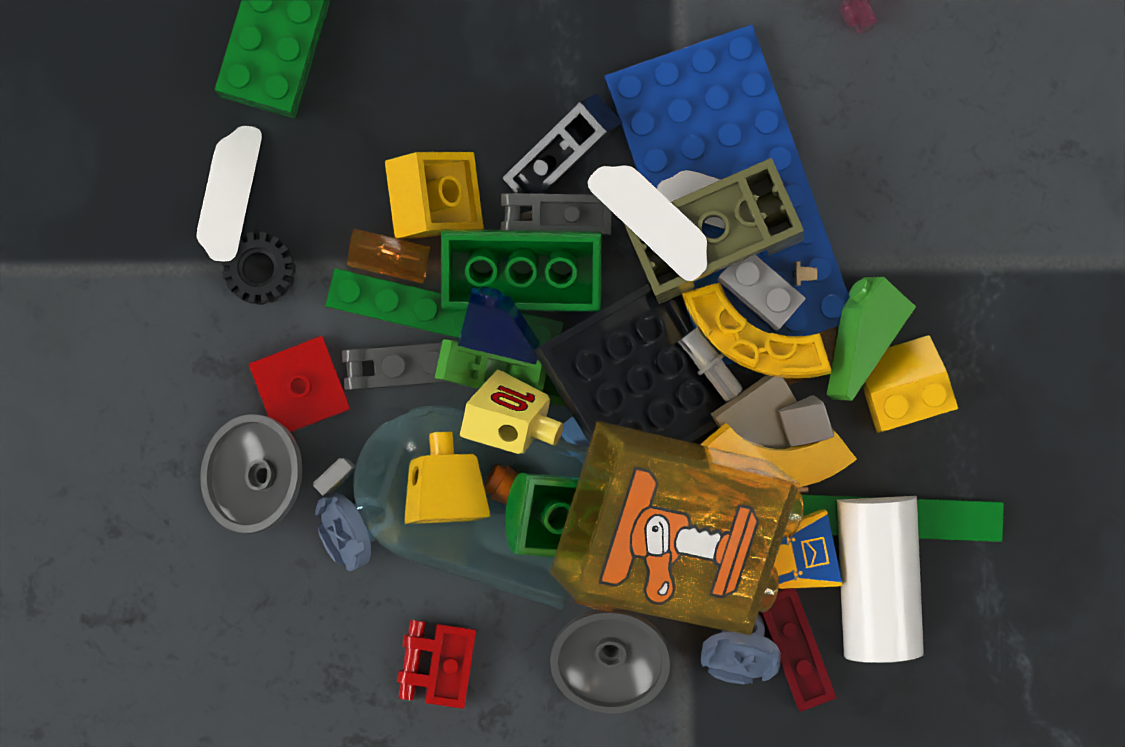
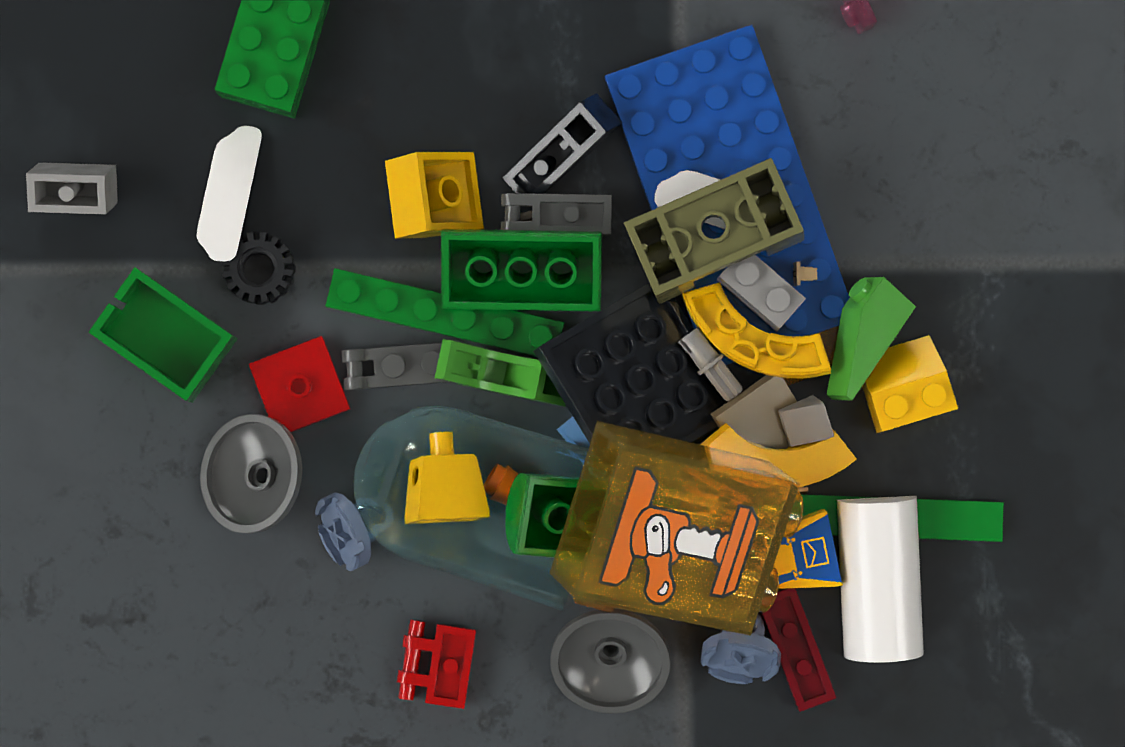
(71, 188): none -> light grey brick
(163, 335): none -> green piece
(334, 476): light grey tile -> none
(388, 256): clear orange plate -> none
(497, 327): clear blue slope -> none
(509, 415): light yellow torso -> none
(652, 218): white sticker -> none

